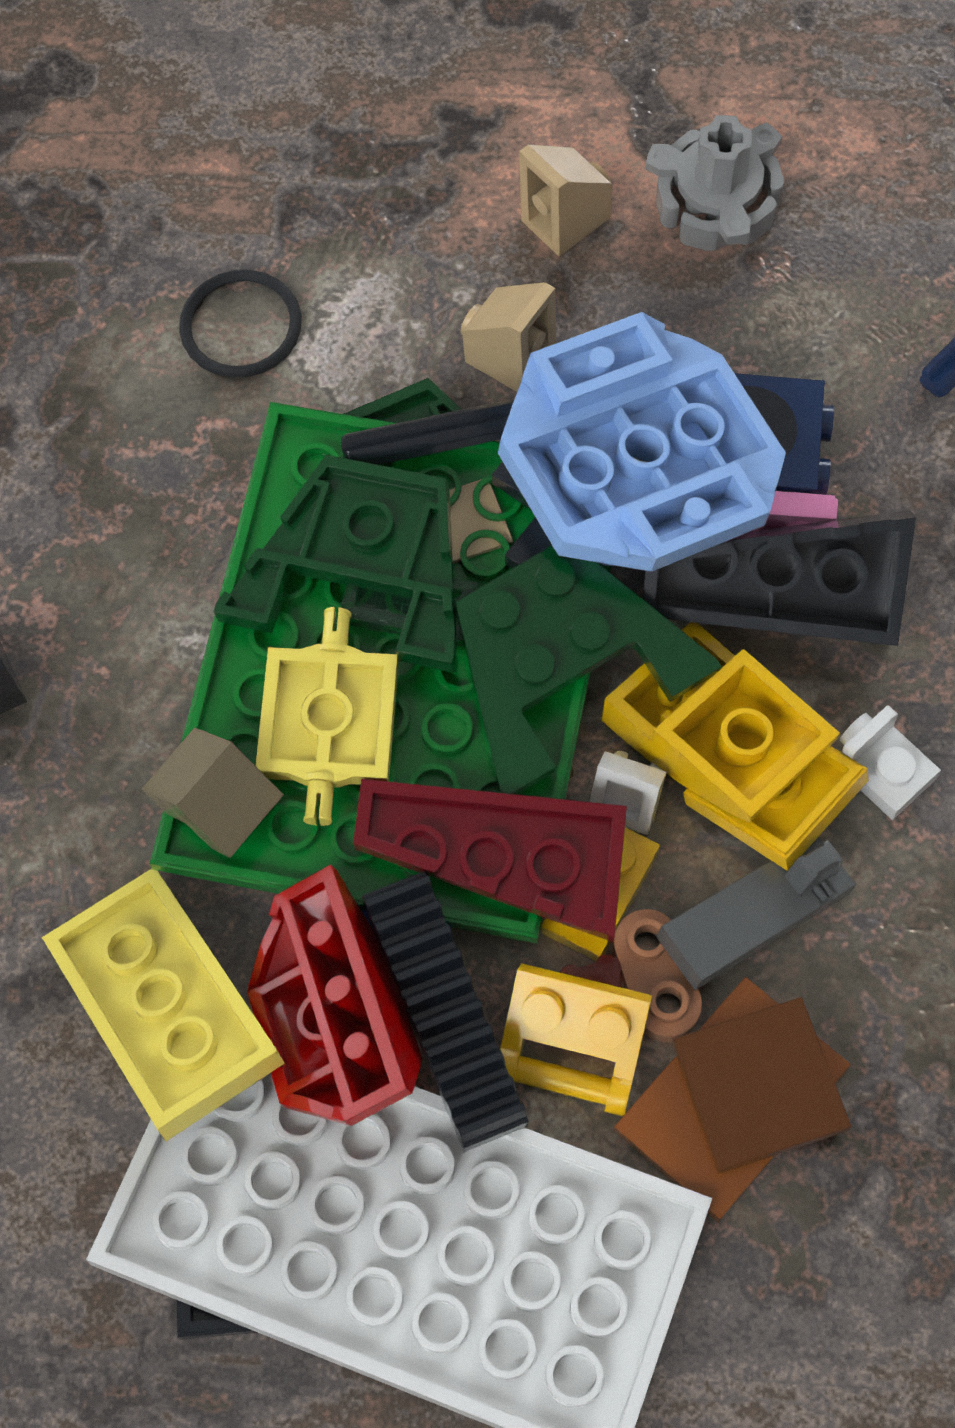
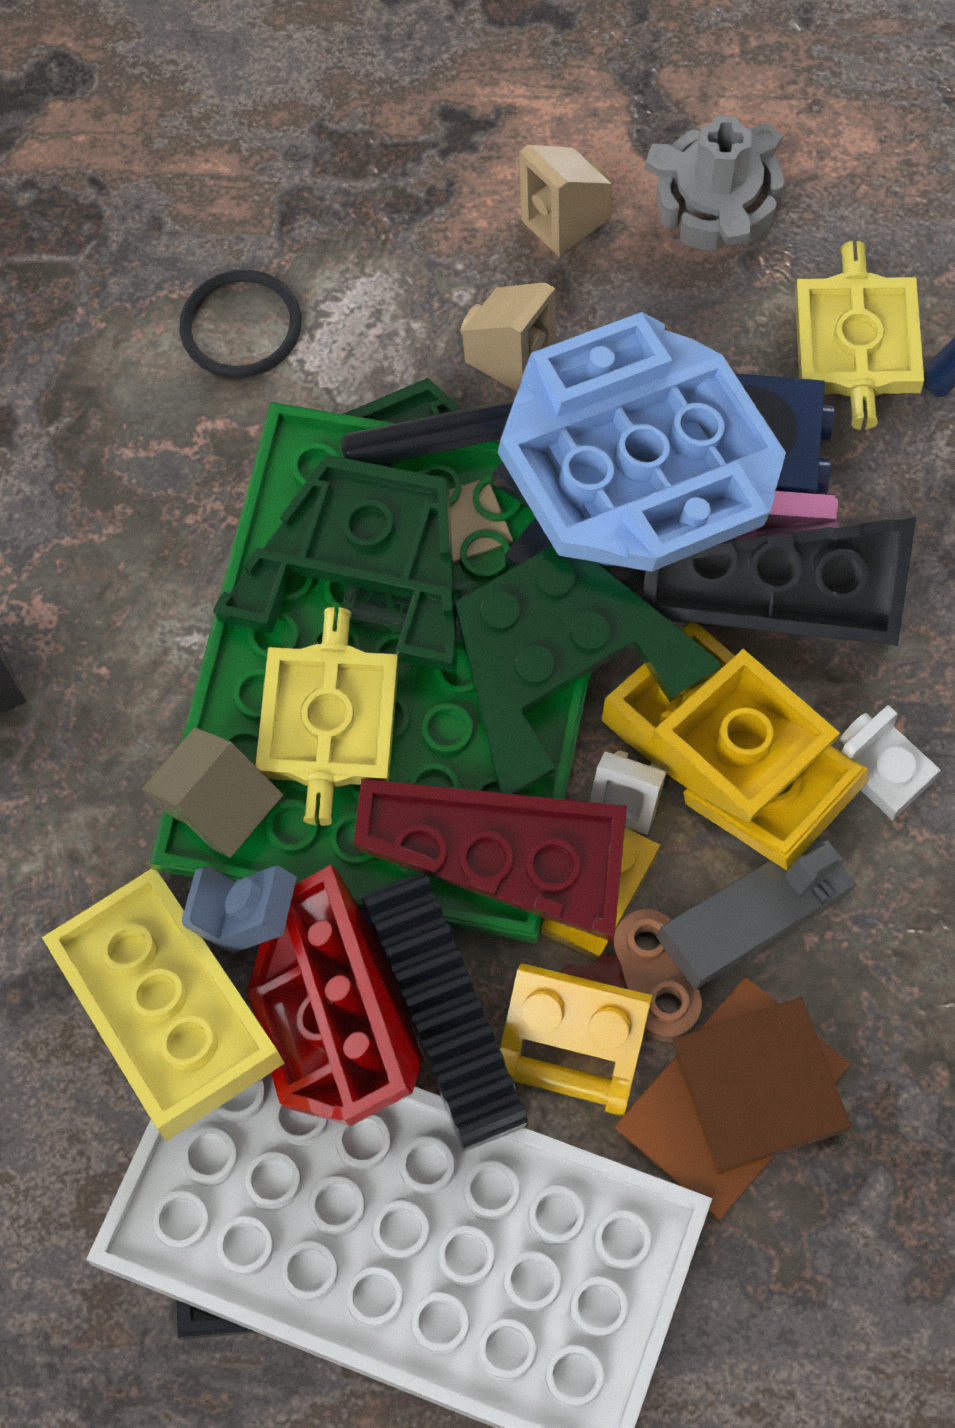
(239, 911): none -> sand blue bracket
(860, 334): none -> light yellow plate

